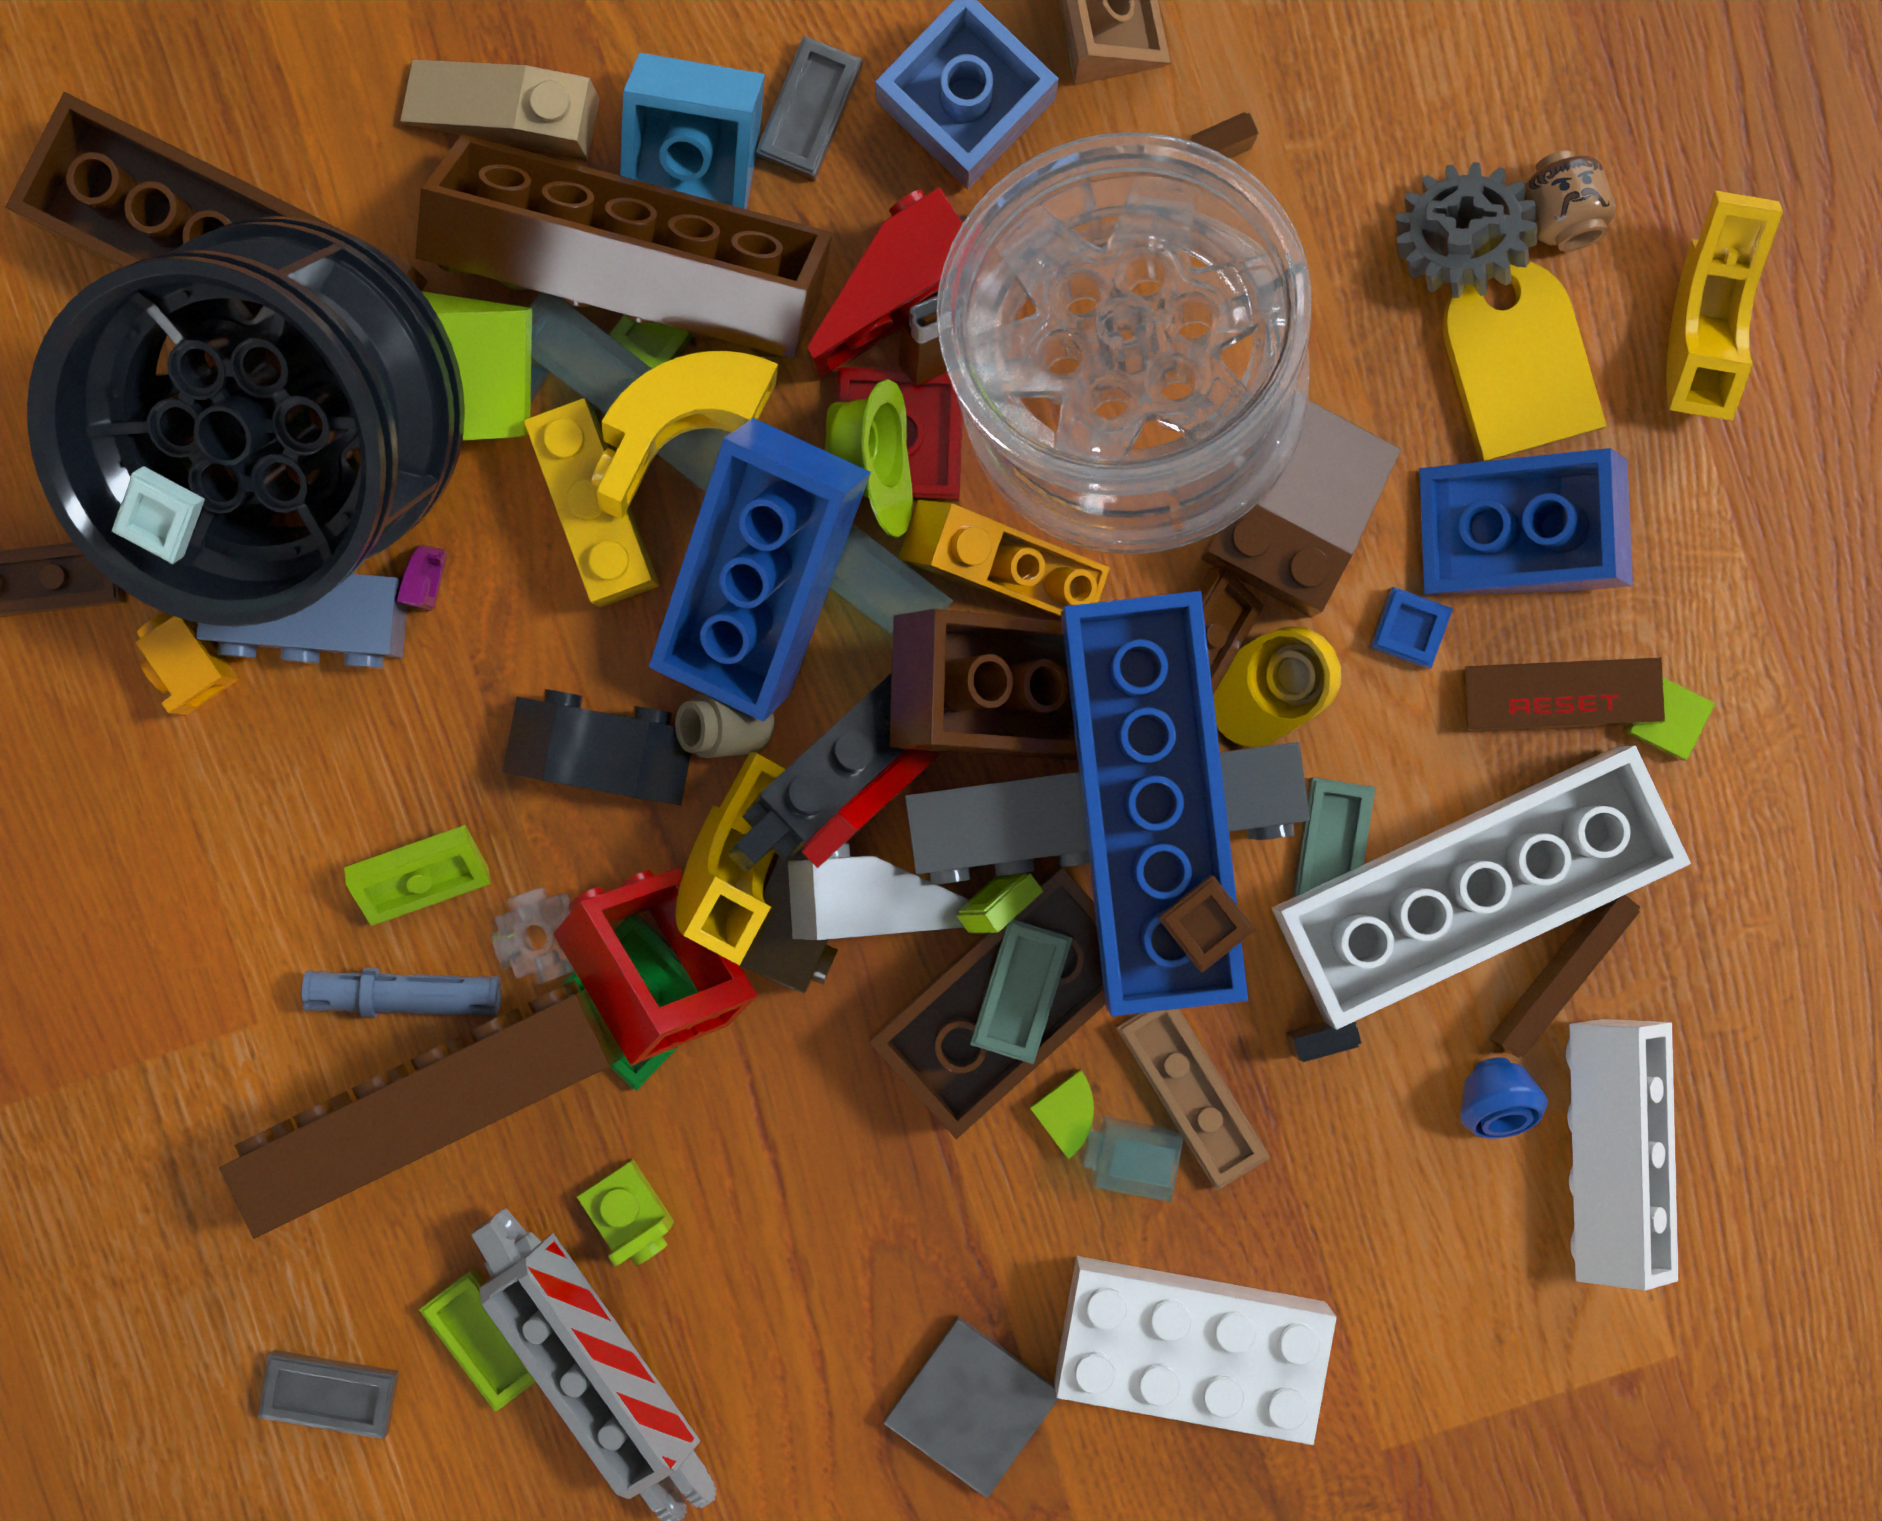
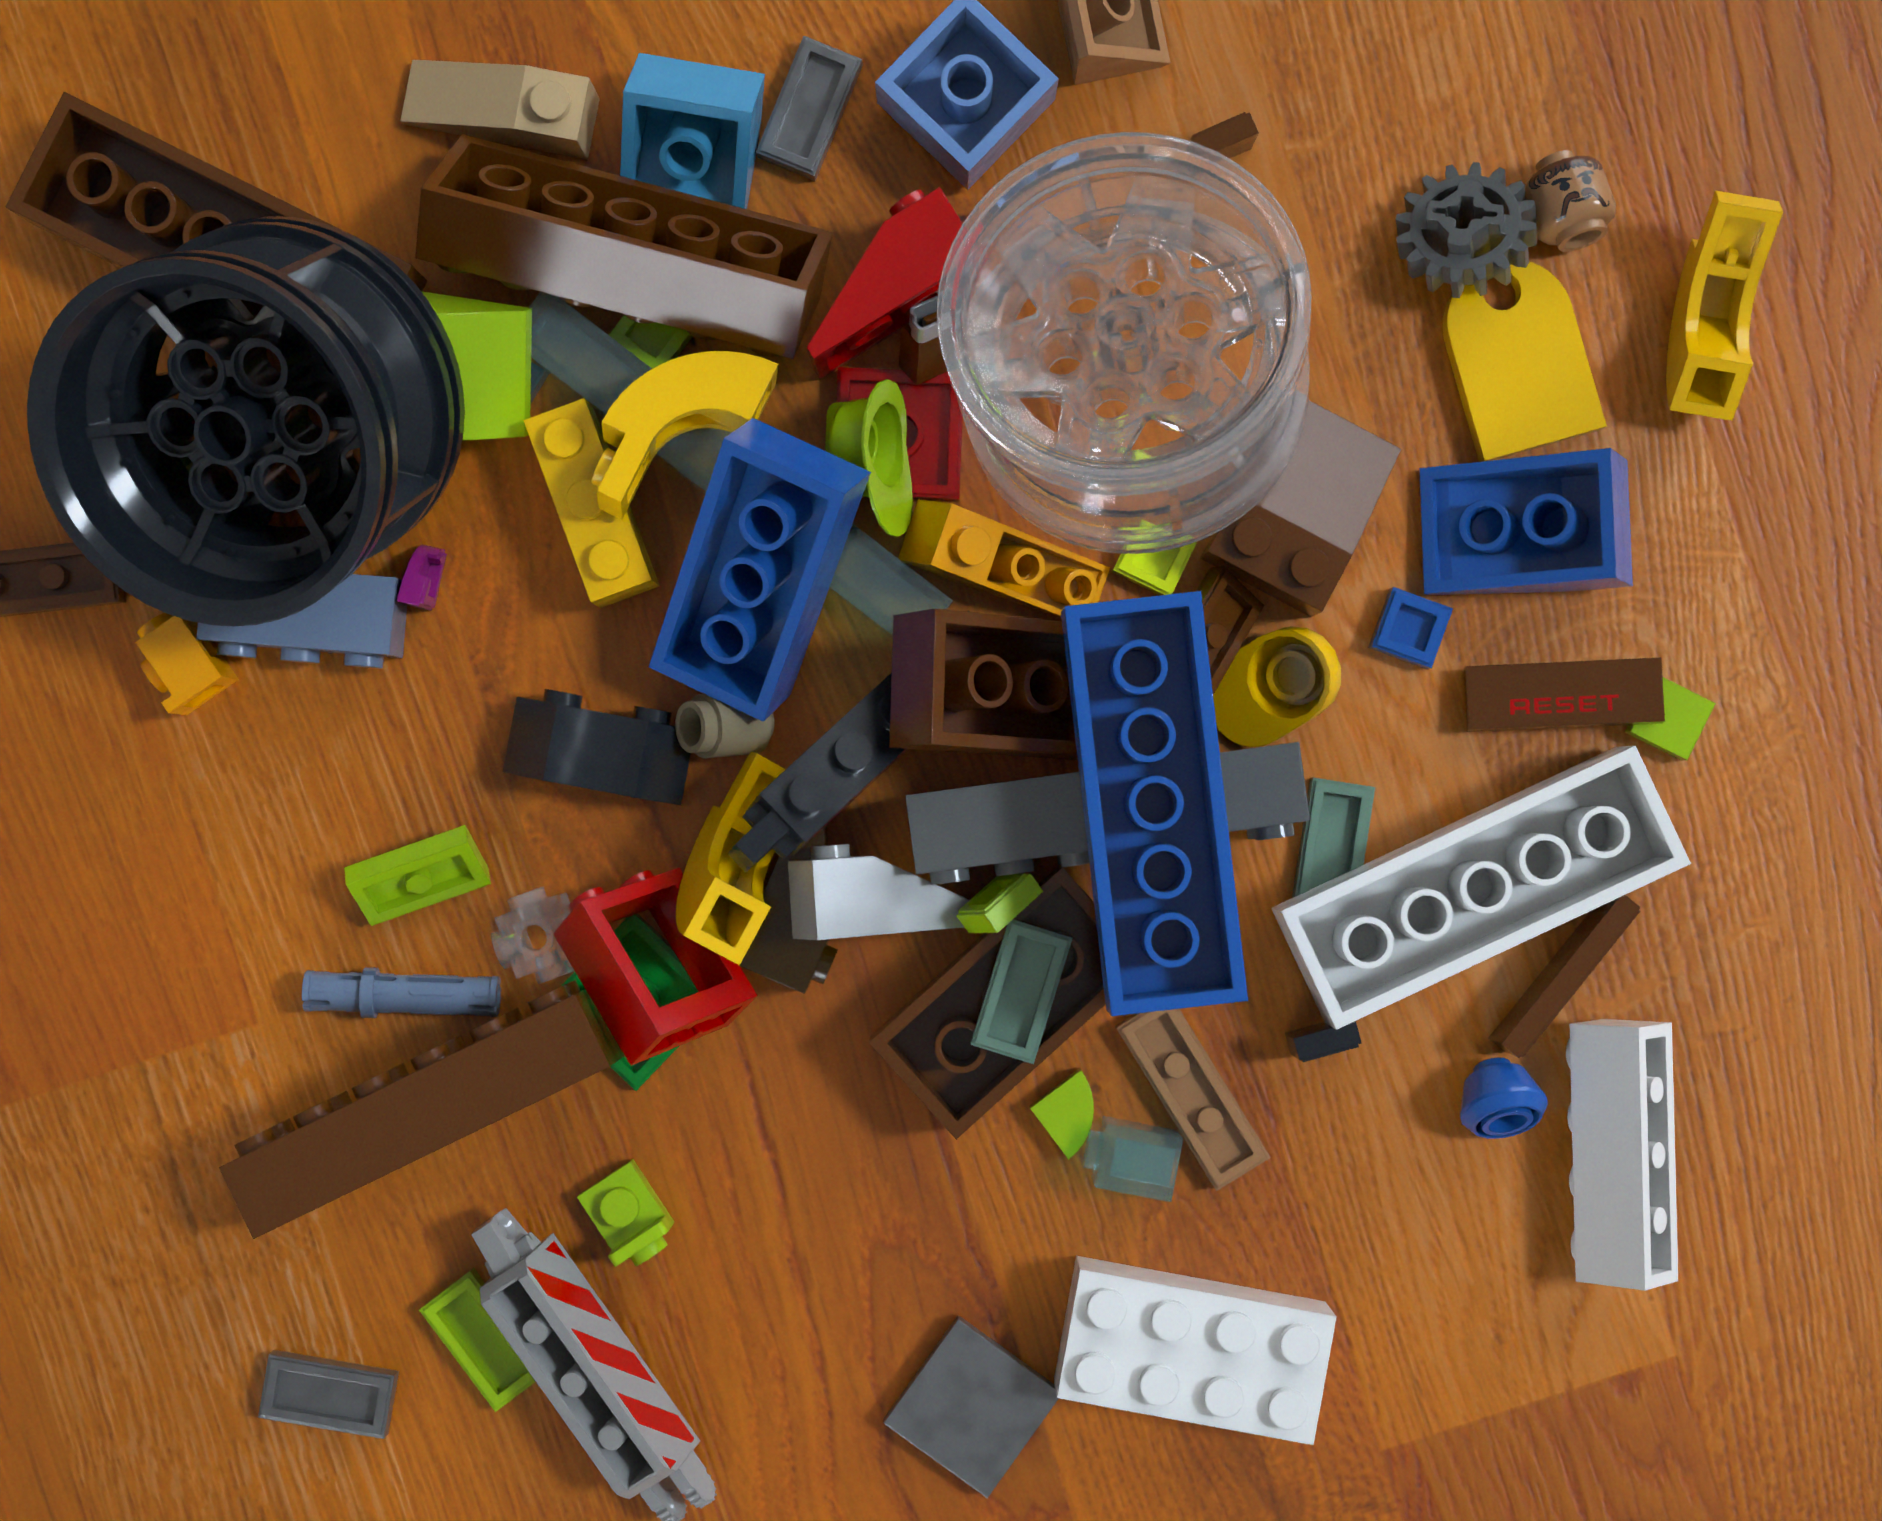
(158, 514): light aqua tile -> none
(867, 805): red tile -> none
(1155, 570): none -> neon yellow tile
(1206, 923): reddish brown tile -> none

